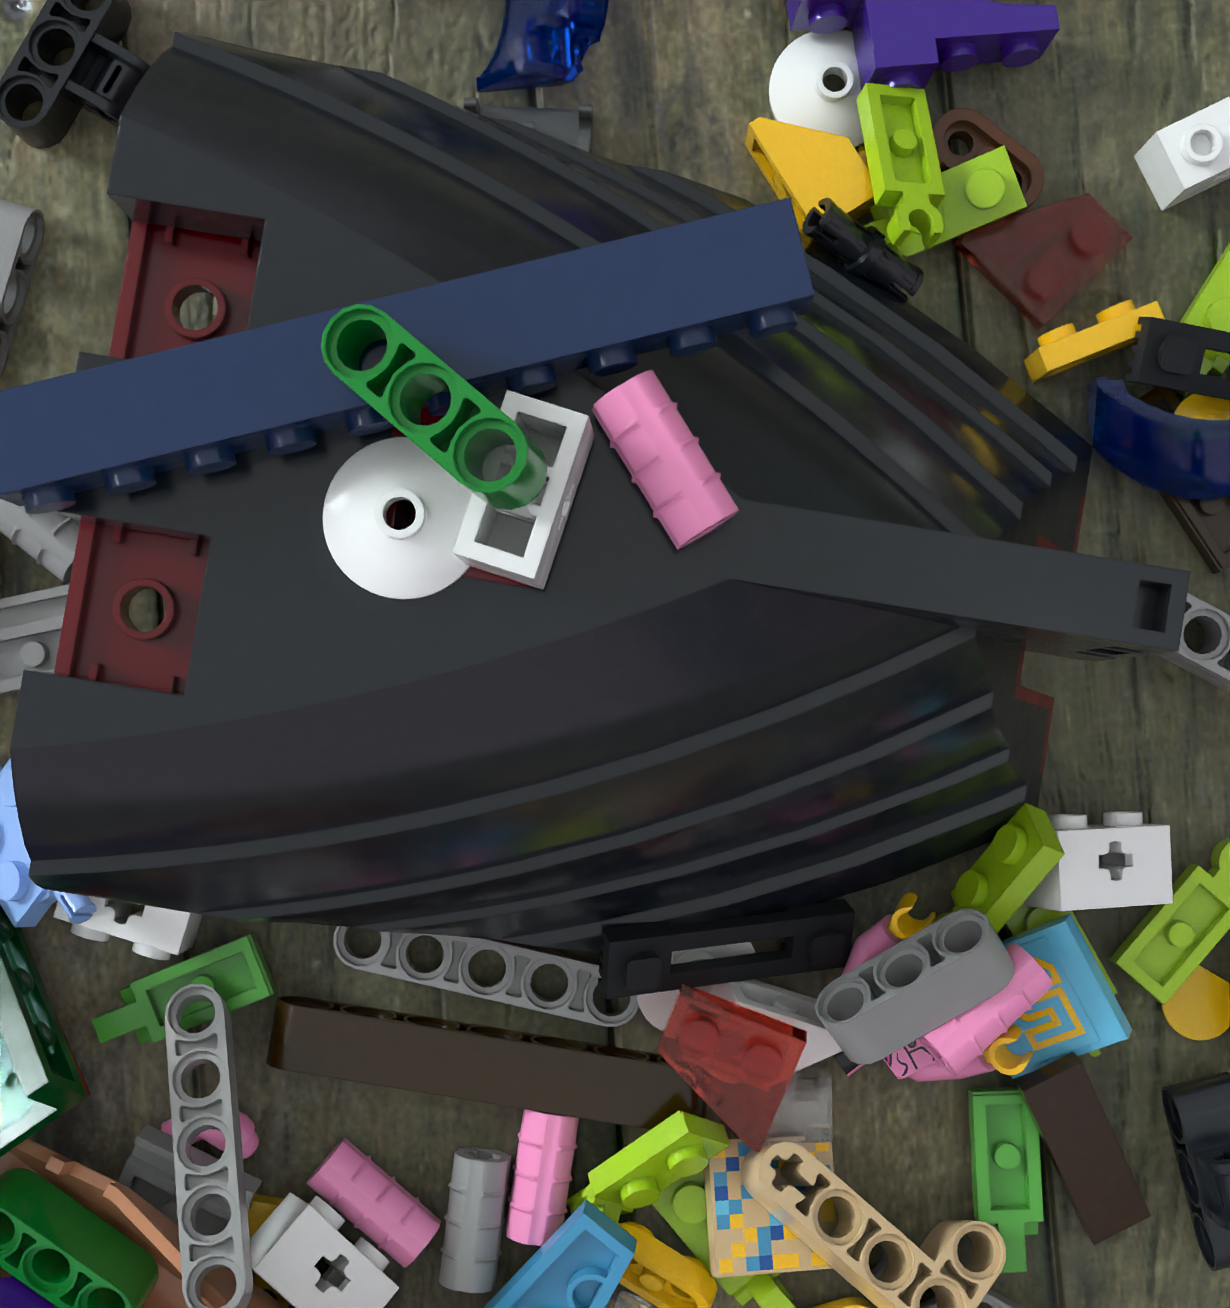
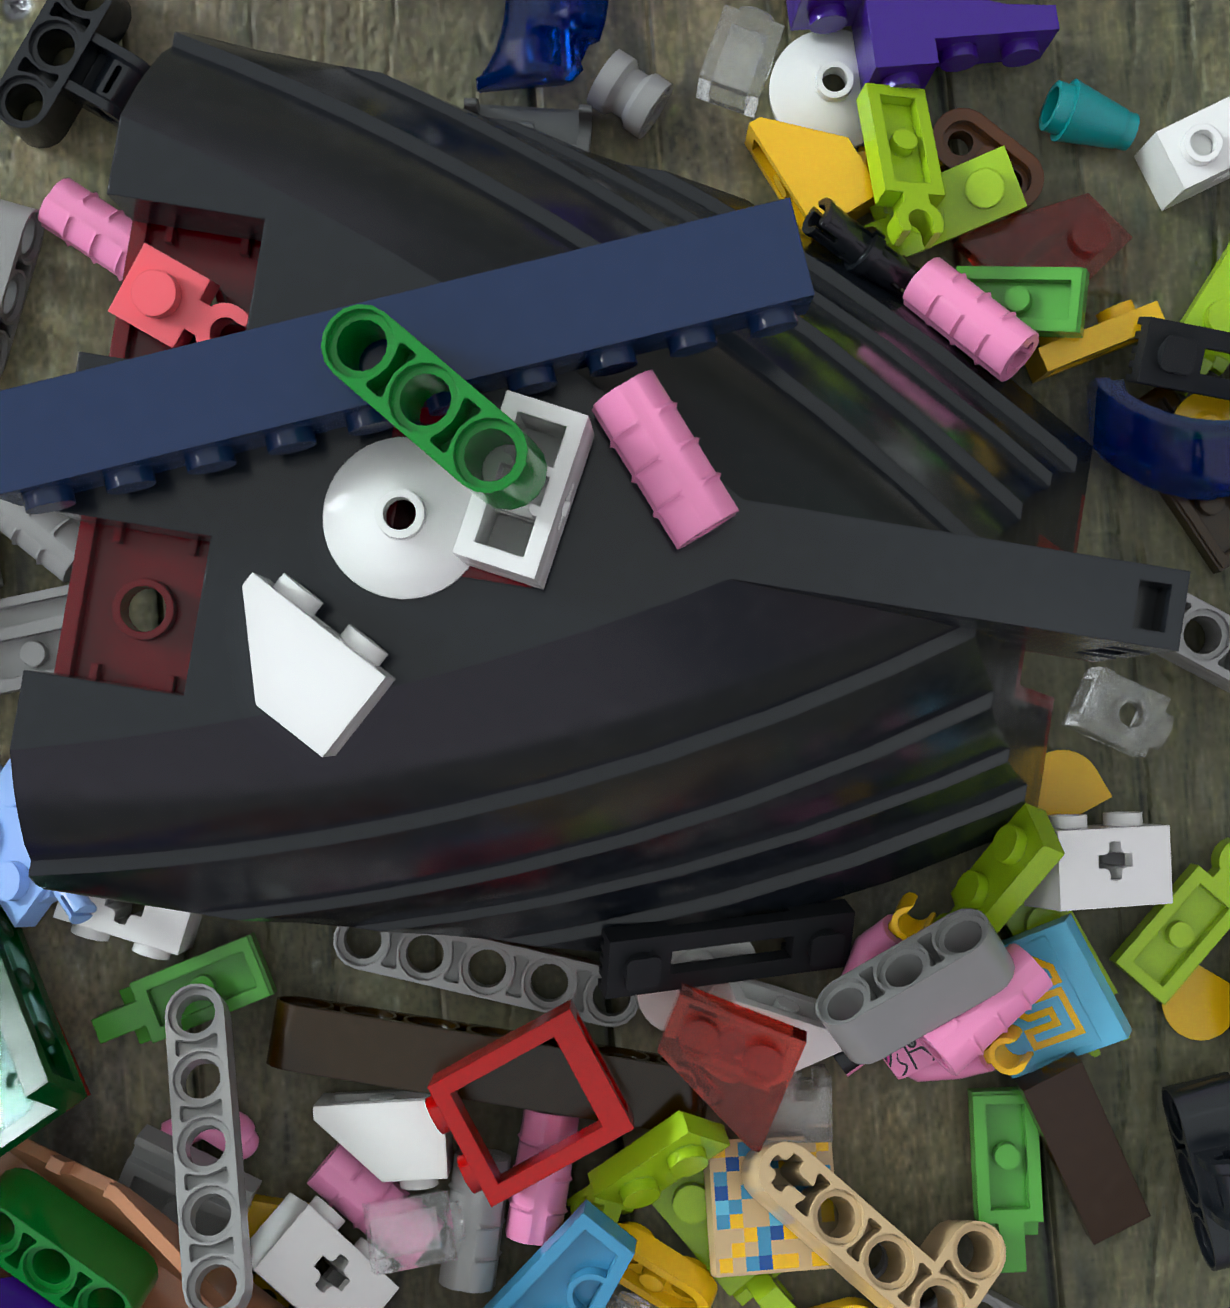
(87, 224): none -> bright pink axle
(172, 301): none -> coral plate
(304, 670): none -> white slope
(388, 1135): none -> white slope
(412, 1231): none -> clear brick
(590, 1070): none -> red window
(629, 93): none -> light grey wheel
(740, 59): none -> clear brick
(970, 319): none -> bright pink axle
(1043, 297): none -> bright green hinge
(1070, 784): none -> yellow piece
(1086, 117): none -> teal cone
(1097, 709): none -> clear brick

